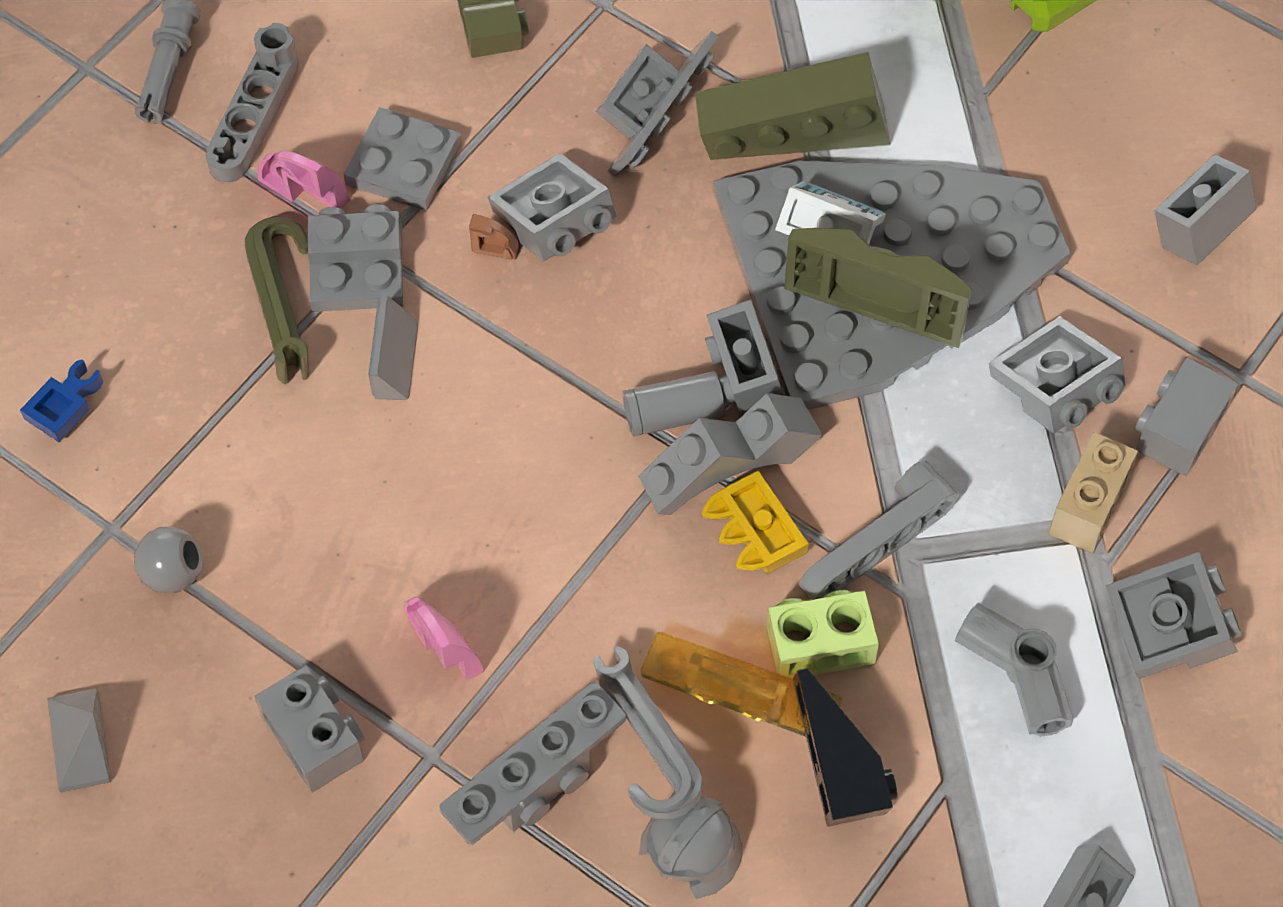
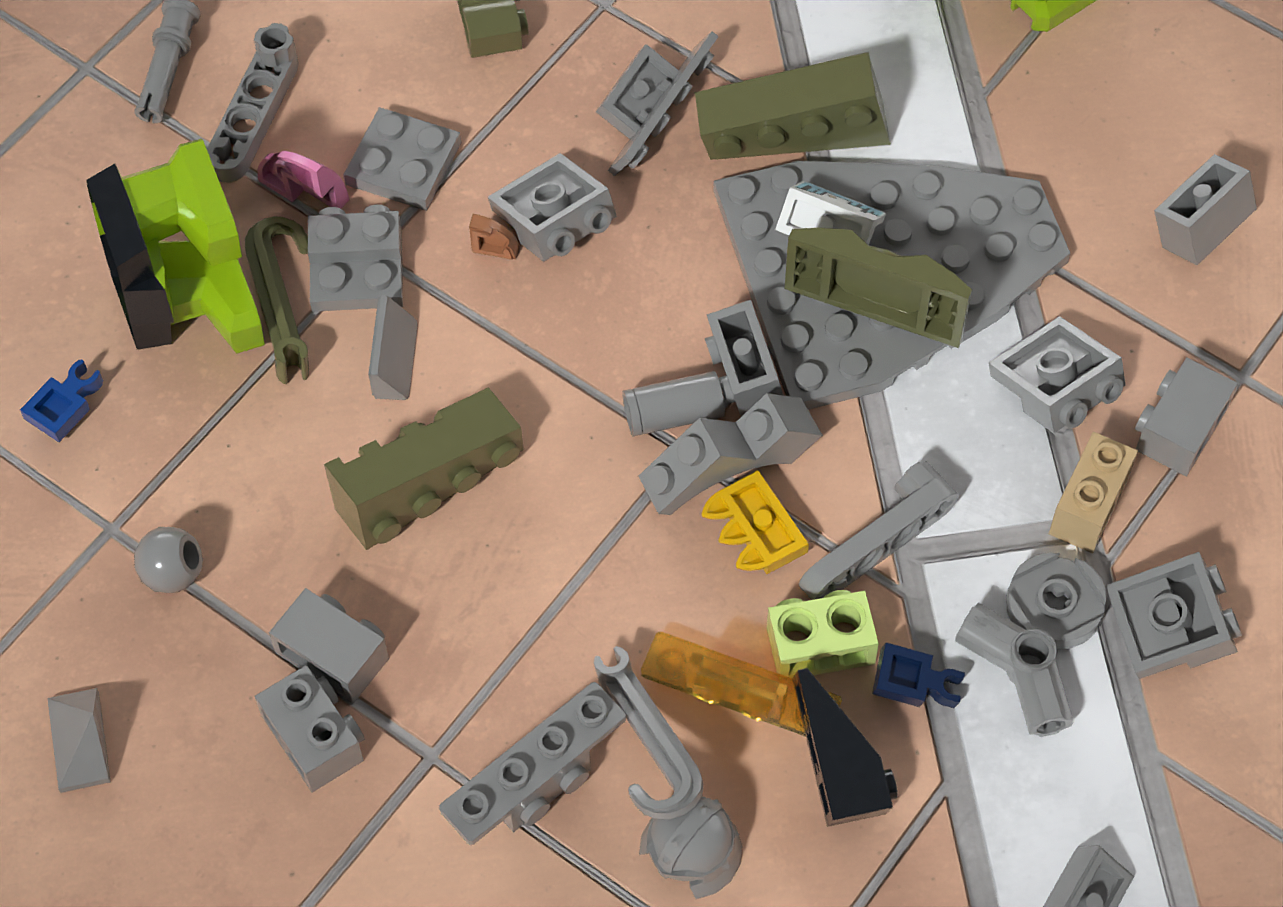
(174, 279): none -> lime piece
(330, 643): none -> light grey brick
(422, 467): none -> olive wedge
(444, 638): bright pink brick -> none
(908, 677): none -> dark blue plate
(1061, 576): none -> light grey plate

